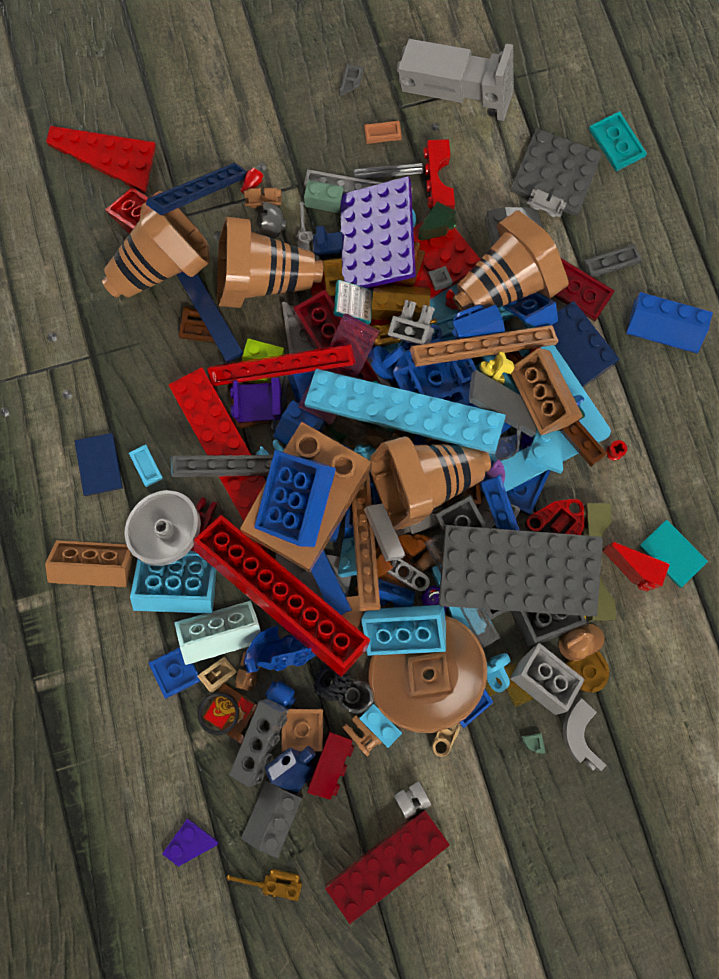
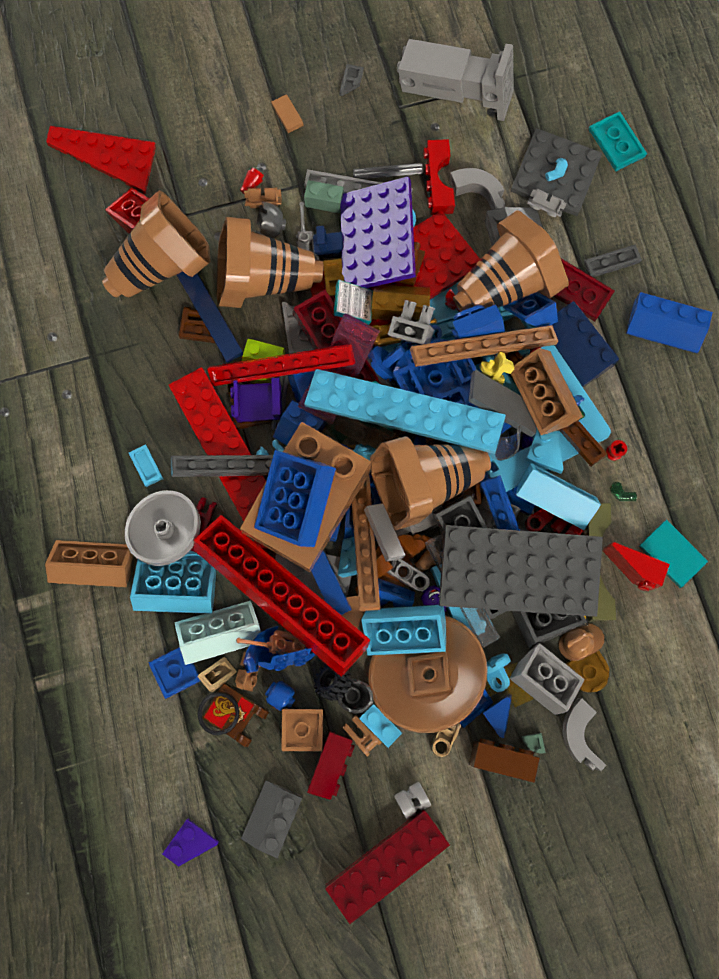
(98, 464): dark blue tile -> none
(196, 189): dark blue tile -> none
(243, 769): dark grey brick -> none
(275, 888): pearl gold piece -> none
(277, 643): none -> nougat piece
(287, 113): none -> medium nougat tile
(291, 769): dark blue torso -> none
(382, 132): nougat tile -> none
(438, 222): clear green slope -> none
(440, 278): dark grey plate -> none
(480, 182): none -> light grey arch
(496, 470): medium lavender tile -> none
(498, 714): none -> blue slope
(504, 760): none -> reddish brown brick
(557, 496): none -> medium azure brick
(559, 171): none -> medium azure arm
(620, 494): none -> clear green arm

